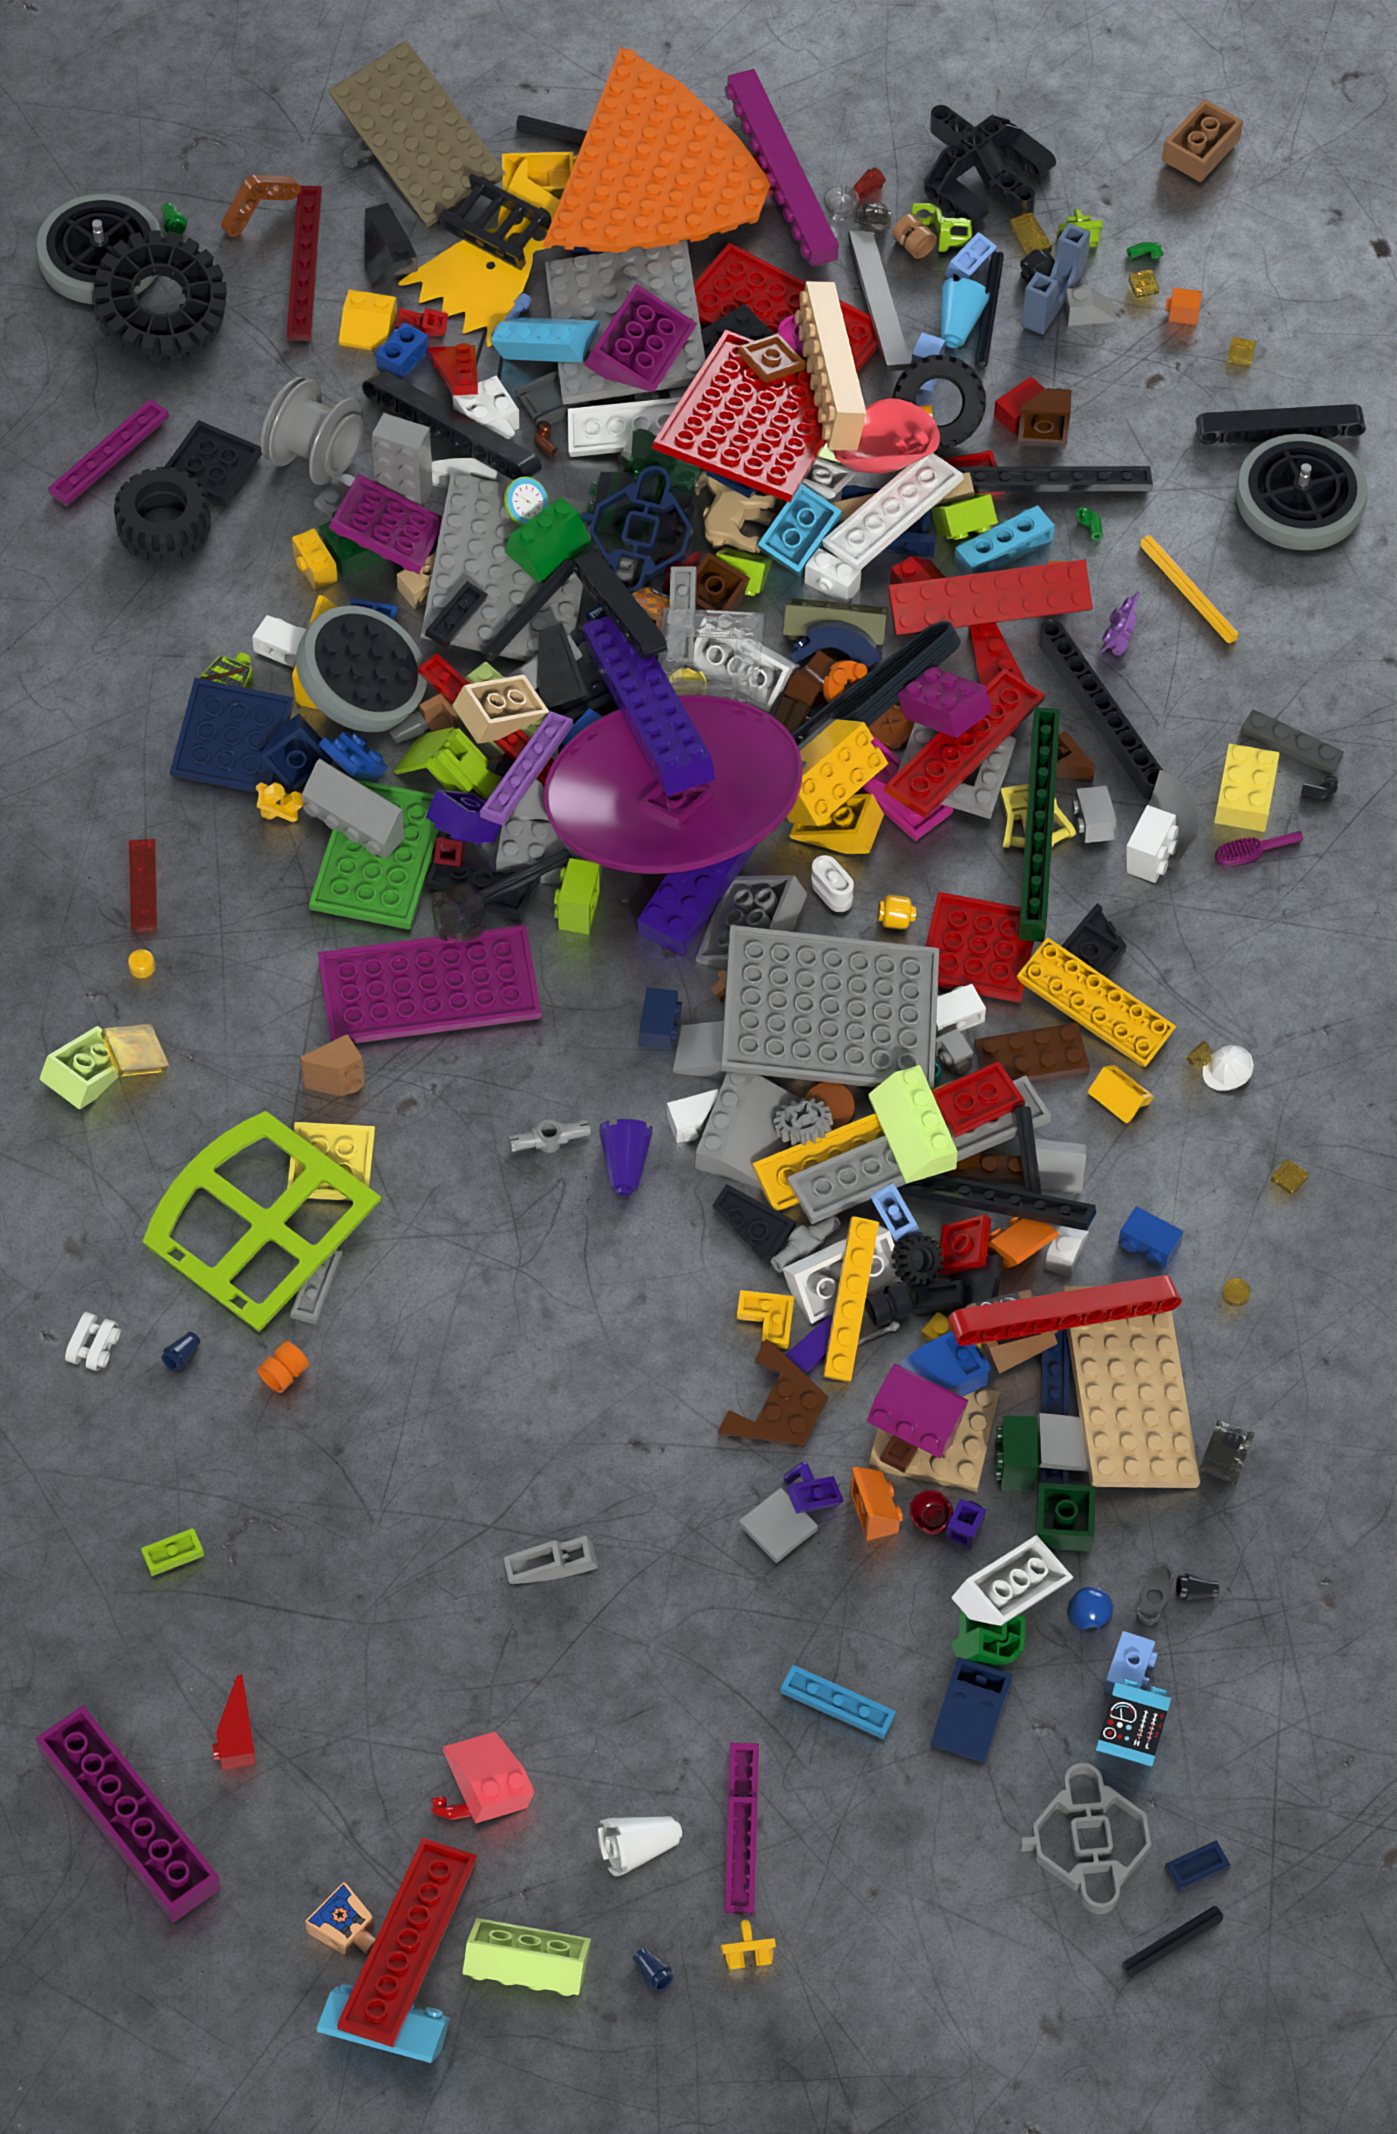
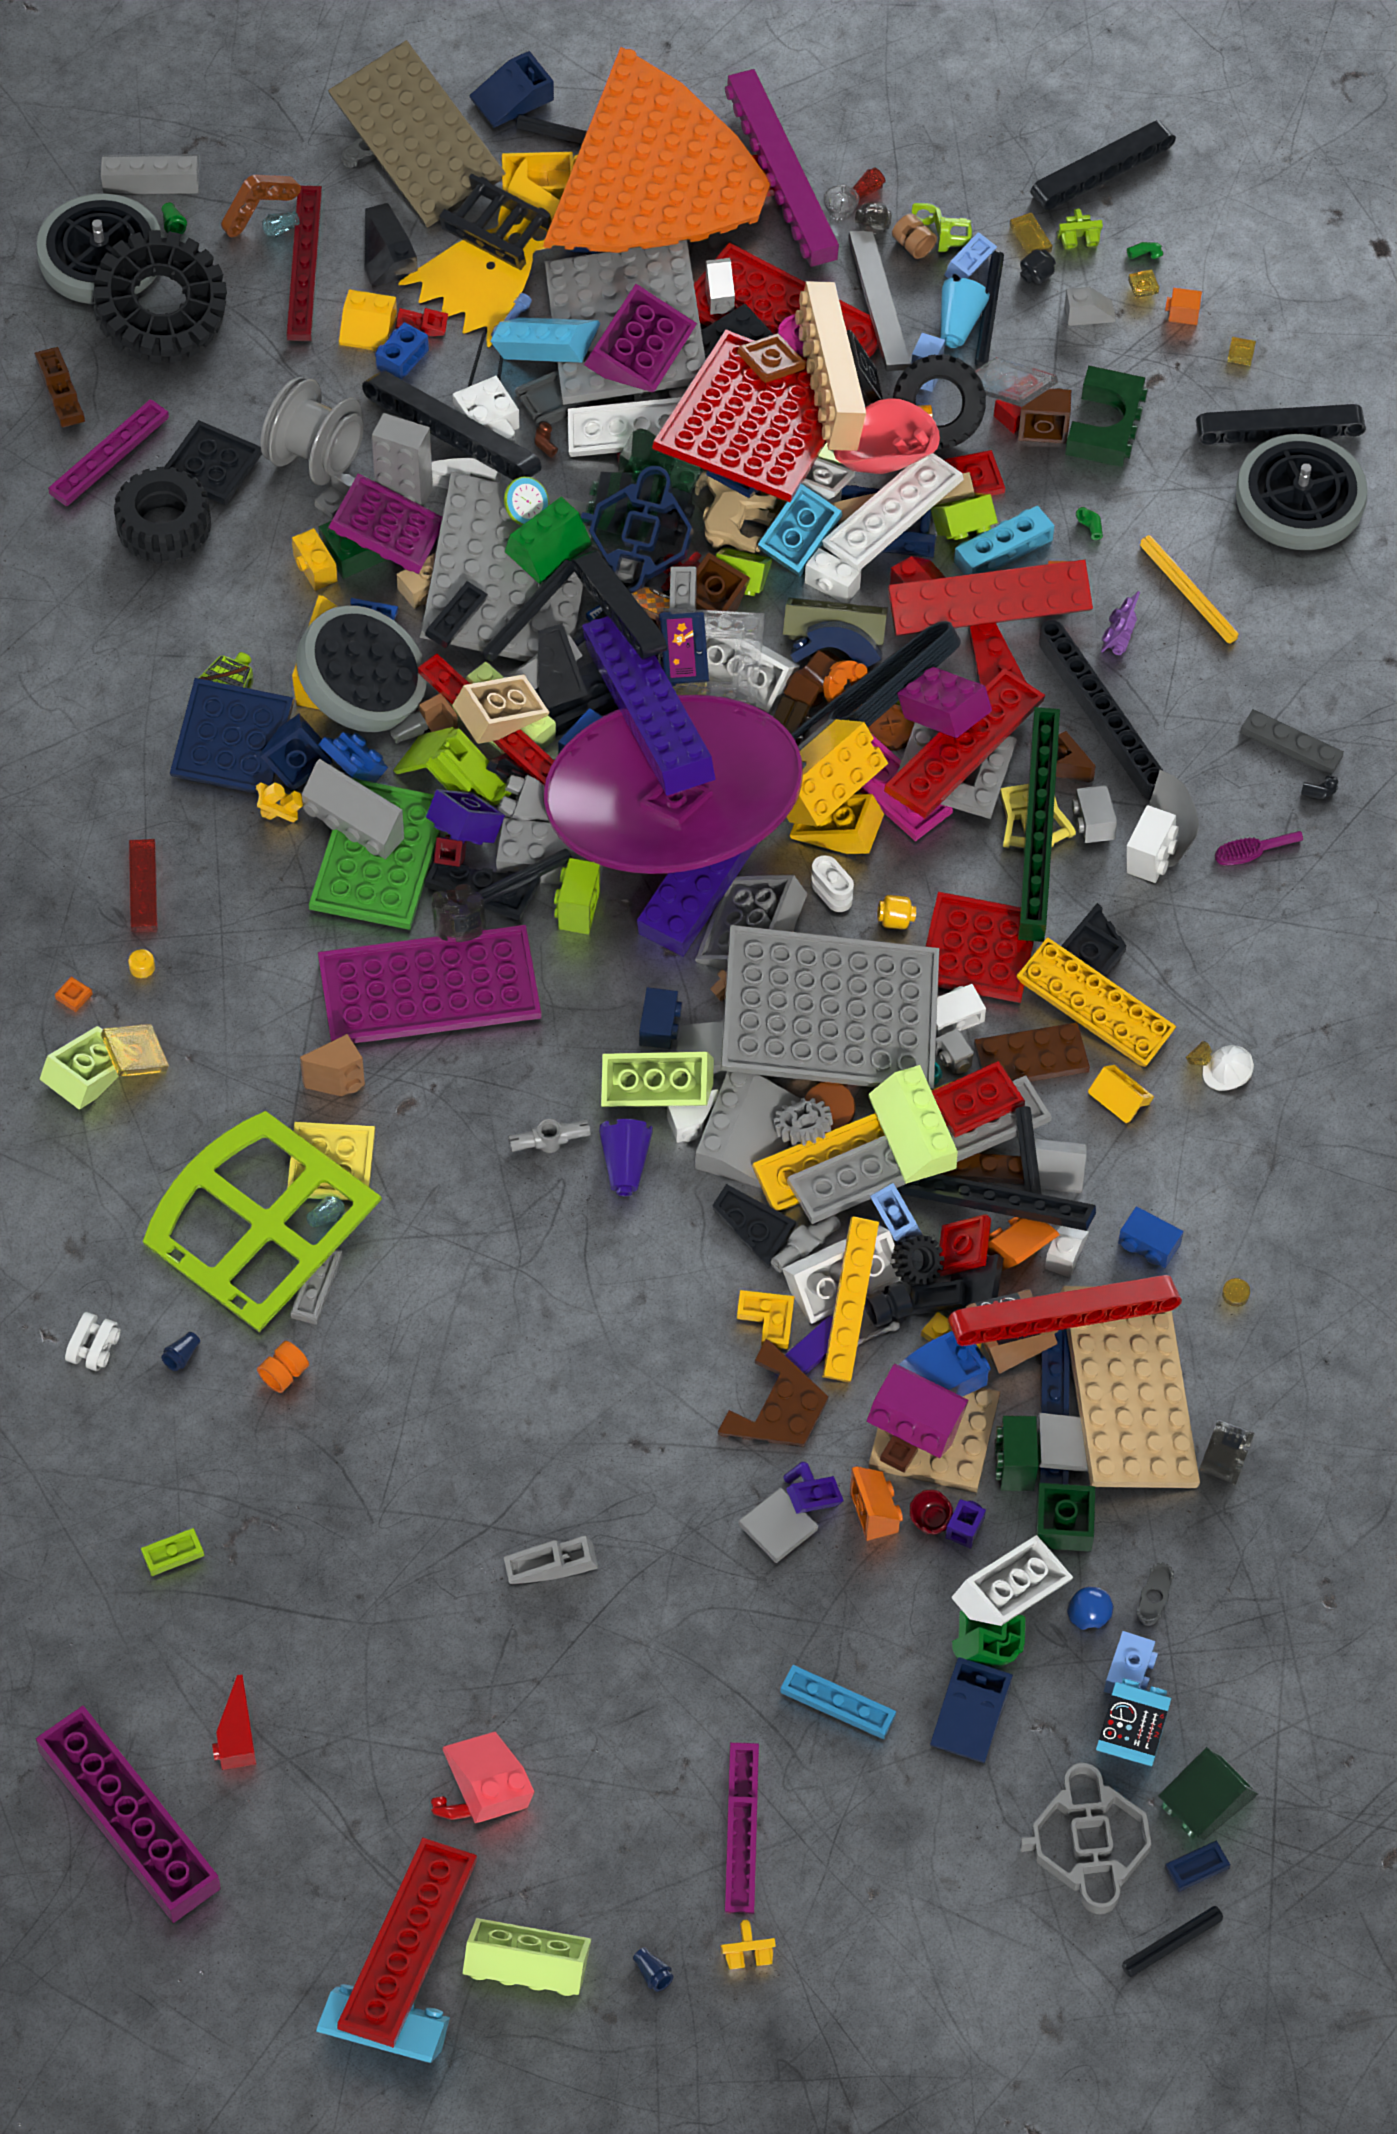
(59, 387): none -> reddish brown slope
(73, 994): none -> orange tile
(150, 174): none -> light grey slope
(278, 640): white brick -> none
(279, 223): none -> clear light blue cone
(326, 1212): none -> clear light blue cone
(342, 1922): torso -> none
(457, 366): red wing -> none
(514, 90): none -> dark blue slope
(526, 768): medium lavender tile -> none
(636, 1840): white cone -> none
(656, 1079): none -> yellowish green slope
(684, 638): none -> door
(719, 286): none -> slope
(865, 369): none -> black tile
(978, 147): black piece -> none
(1014, 381): none -> clear tile
(1047, 294): sand blue arch -> none
(1060, 478): black plate -> none
(1103, 165): none -> black beam
(1108, 443): none -> dark green arch
(1195, 1587): black cone -> none
(1202, 140): medium nougat brick -> none
(1206, 1794): none -> clear green slope
(1247, 787): light yellow brick -> none
(1289, 1177): clear yellow tile -> none

